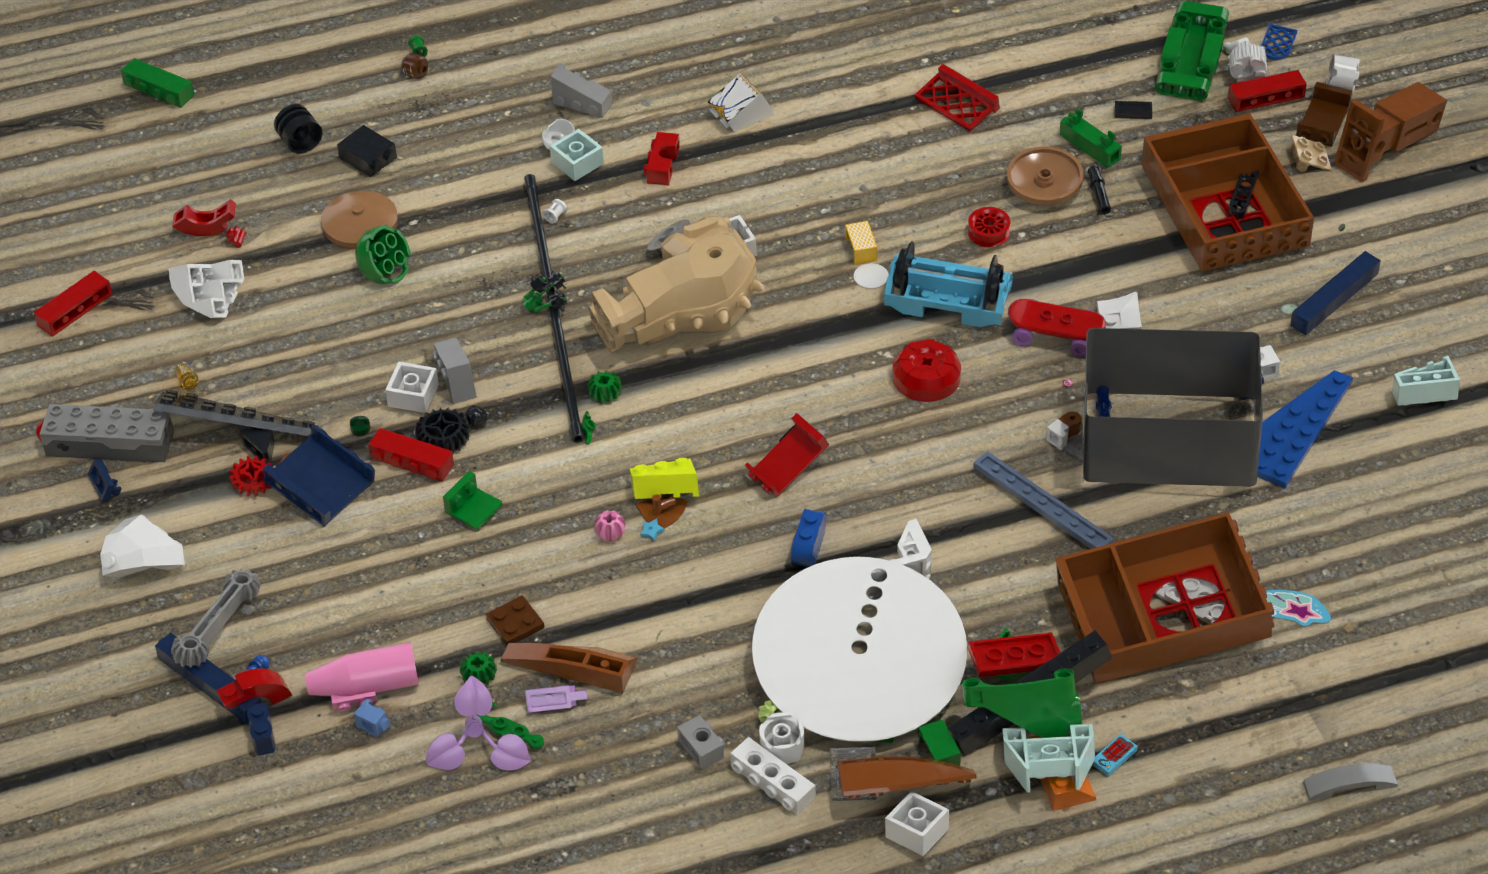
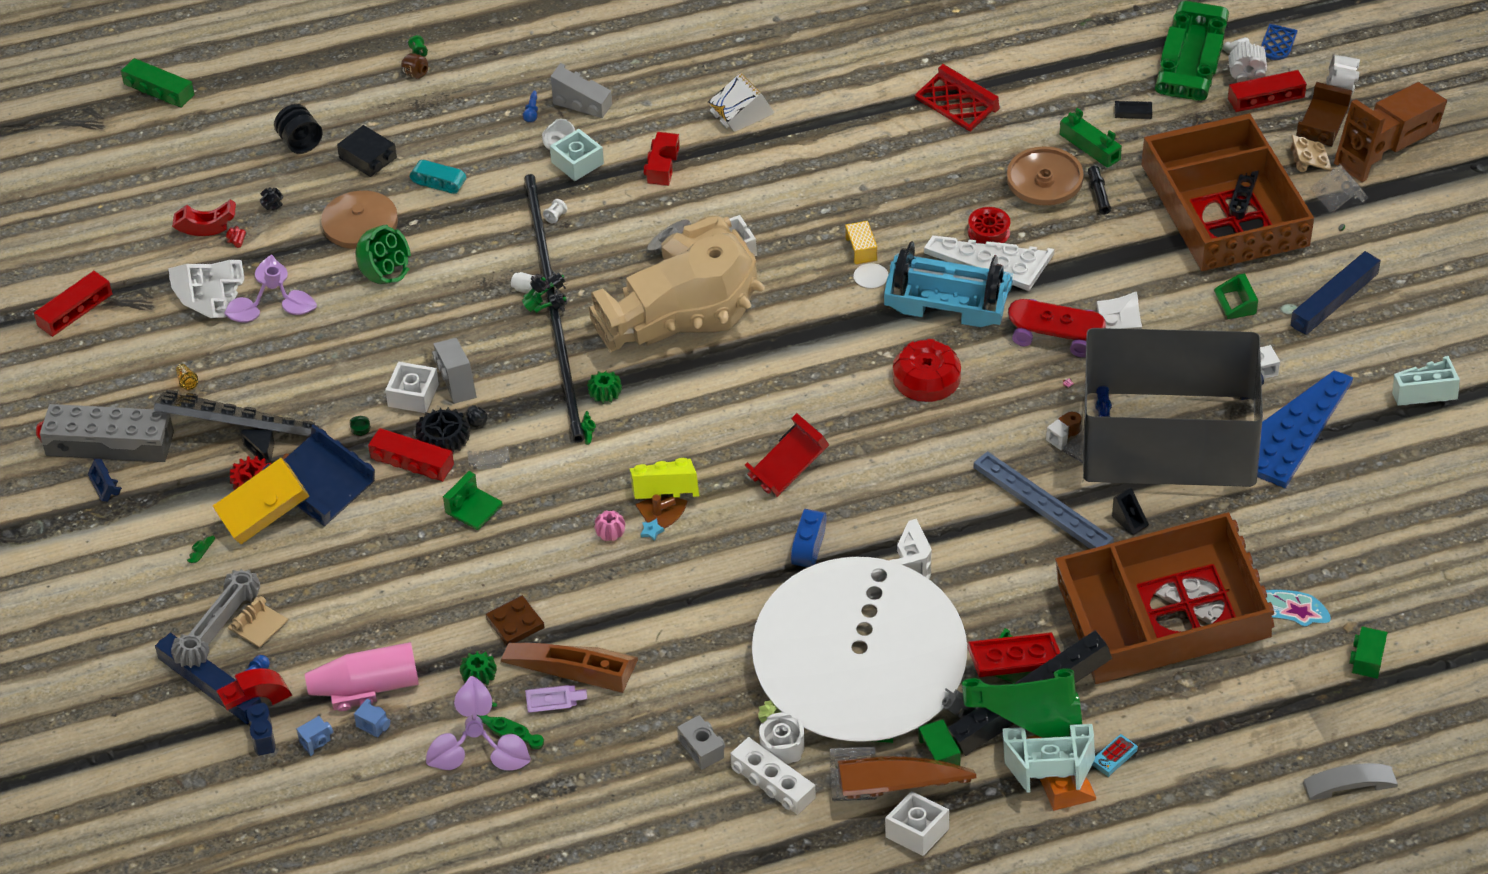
(137, 547): white brick -> none
(200, 548): none -> green piece
(257, 622): none -> tan hinge
(260, 501): none -> yellow brick
(271, 198): none -> black gear
(272, 275): none -> lavender plant
(314, 734): none -> medium blue brick
(438, 176): none -> teal beam
(489, 462): none -> clear piece
(521, 282): none -> white brick
(531, 109): none -> blue bar
(955, 703): none -> dark grey hinge
(1022, 262): none -> white wing
(1128, 512): none -> black slope
(1242, 285): none -> green tile
(1337, 189): none -> clear bracket
(1369, 652): none -> green brick

